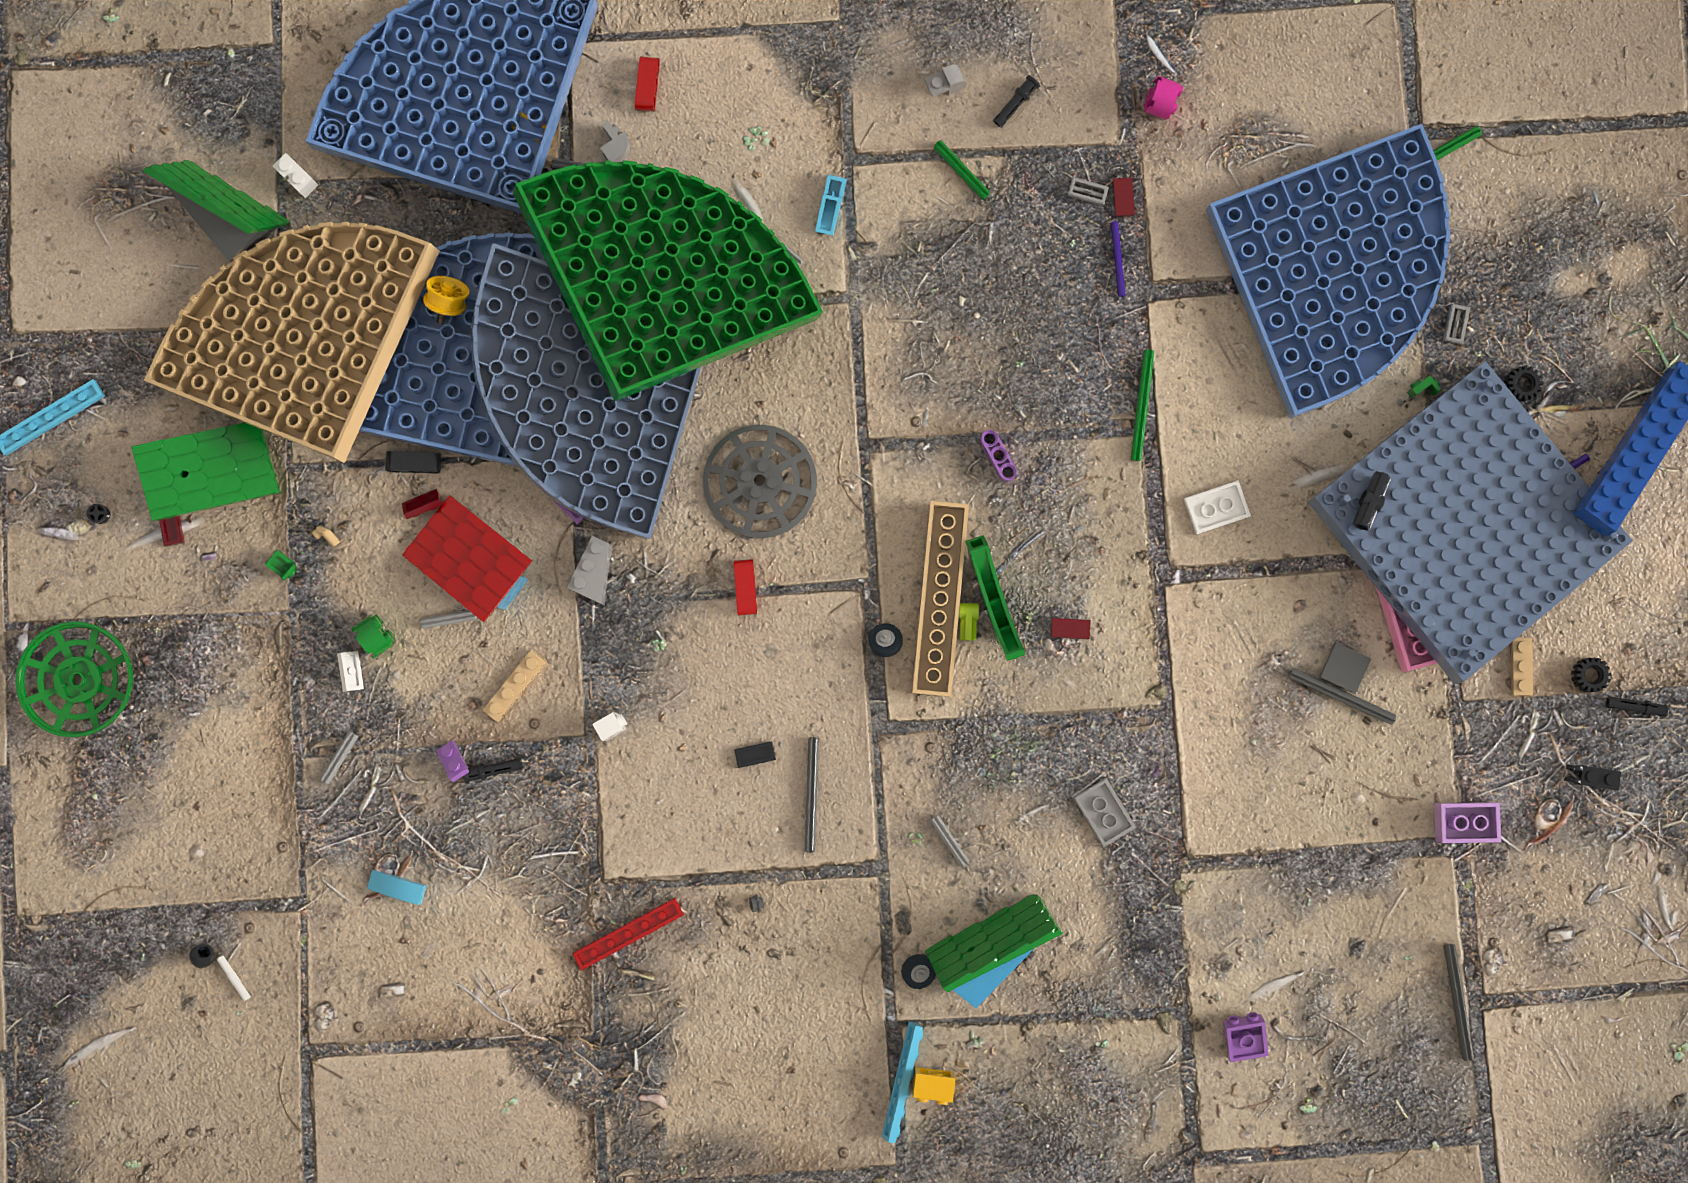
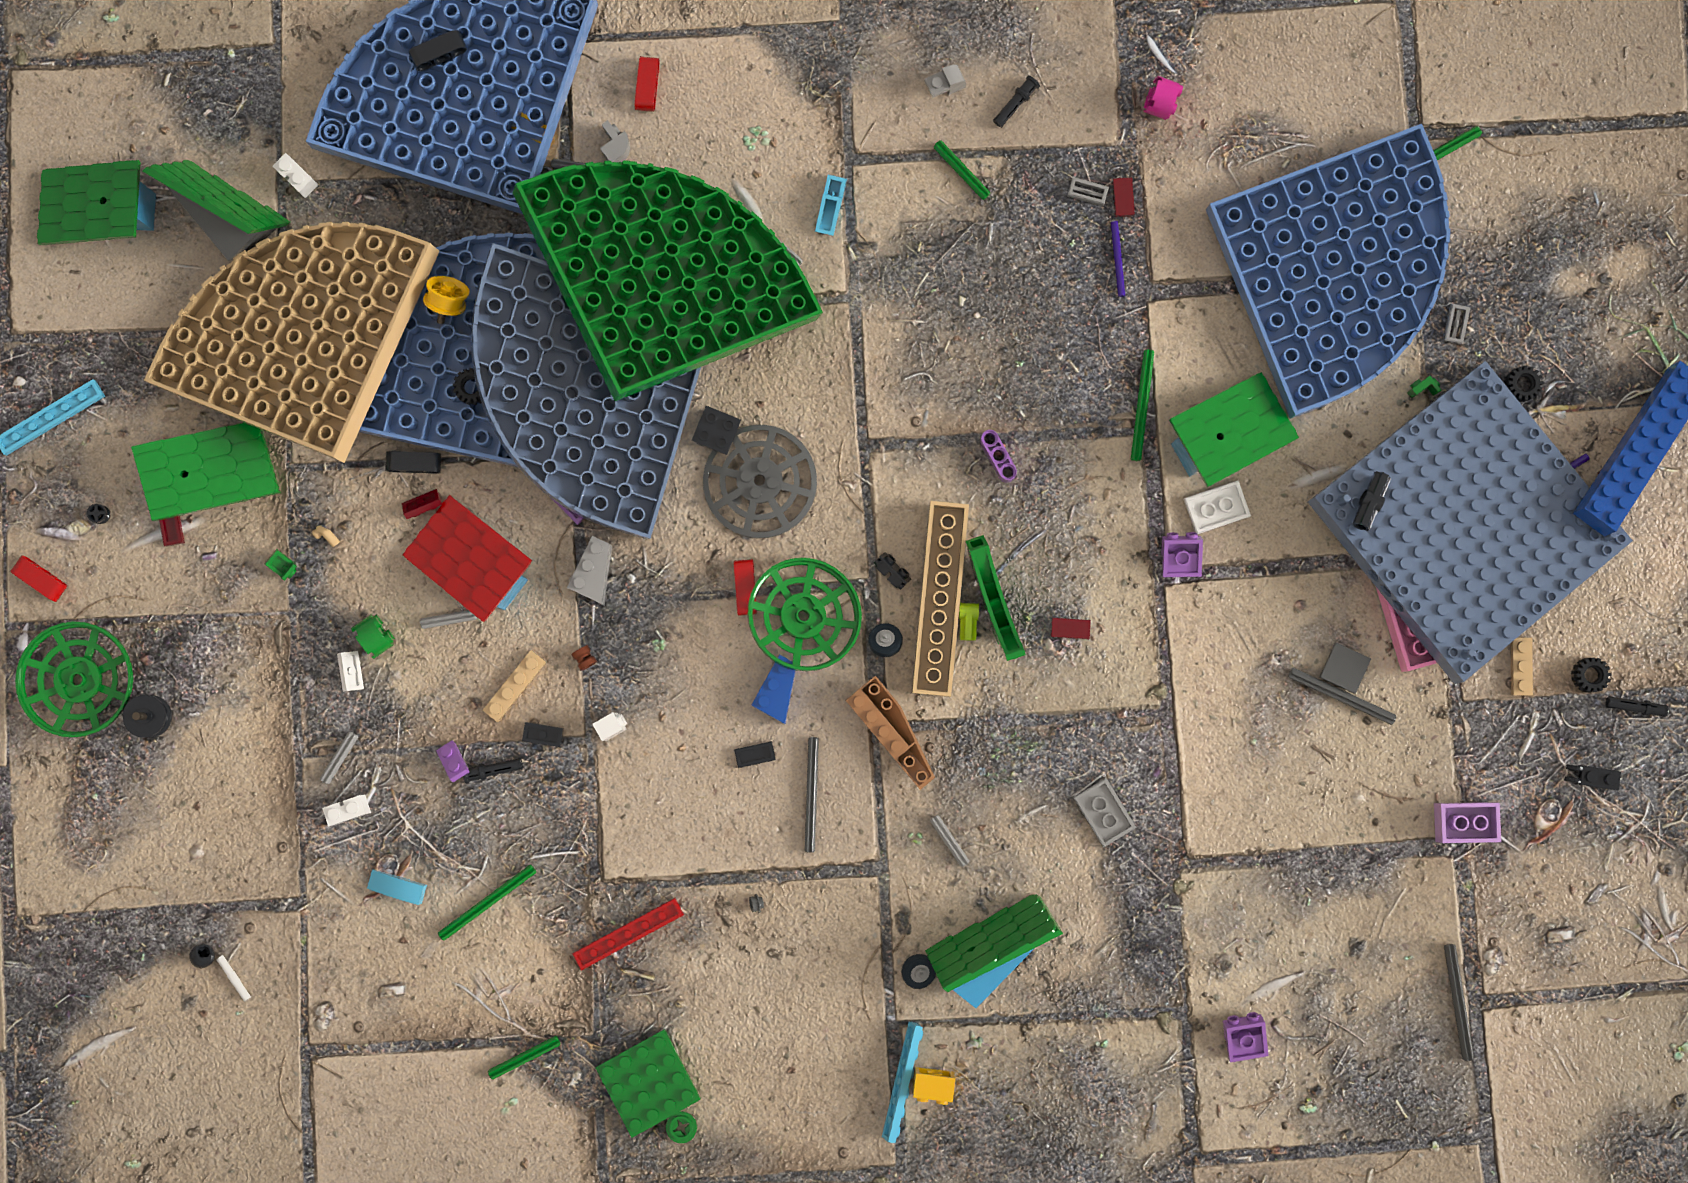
(39, 578): none -> red beam
(94, 203): none -> green piece
(147, 716): none -> black wheel
(346, 810): none -> white piece
(437, 50): none -> black beam
(459, 388): none -> black tyre
(487, 902): none -> green axle
(524, 1057): none -> green axle
(542, 734): none -> black plate
(581, 654): none -> copper wheel
(648, 1083): none -> green plate
(679, 1136): none -> green gear
(716, 430): none -> black hinge
(776, 691): none -> blue wedge
(812, 607): none -> green dish
(886, 564): none -> black hinge
(890, 726): none -> medium nougat wedge
(1182, 555): none -> medium lavender plate
(1231, 430): none -> green piece

